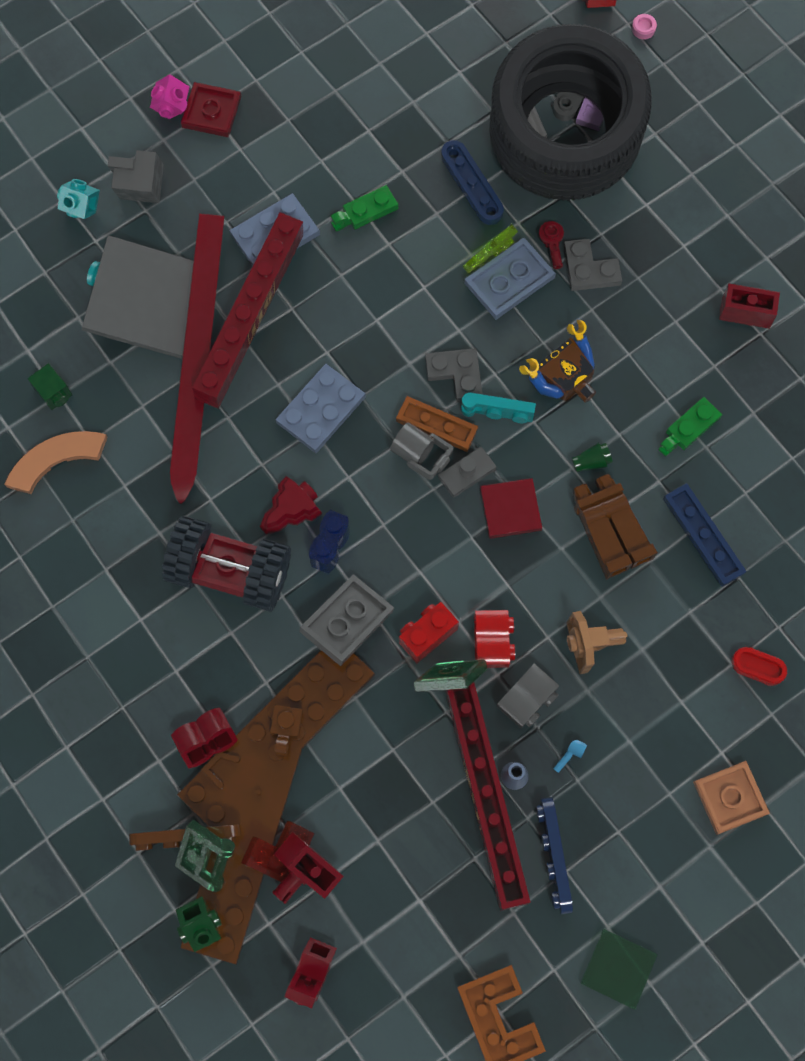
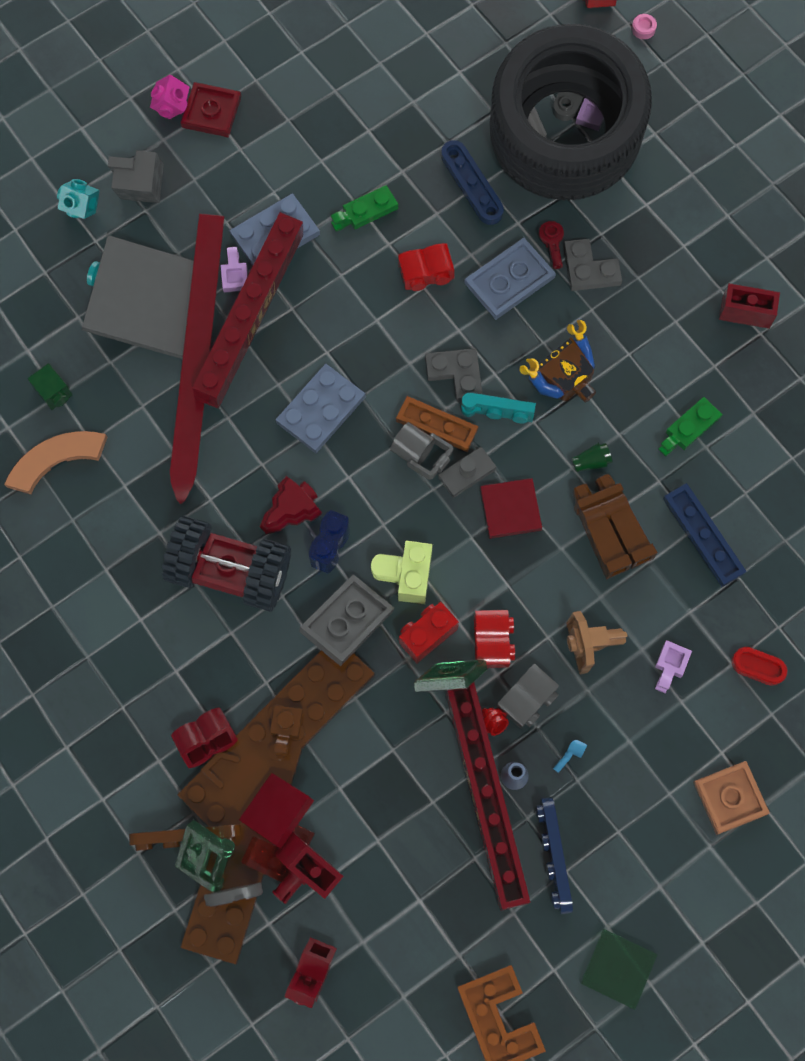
(198, 924): dark green brick -> none
(233, 894): none -> dark grey tile
(234, 273): none -> lavender plate
(276, 810): none -> dark red tile
(409, 571): none -> yellowish green brick
(426, 267): none -> red brick
(494, 247): clear neon green wing -> none
(495, 720): none -> red plate
(672, 662): none -> lavender plate

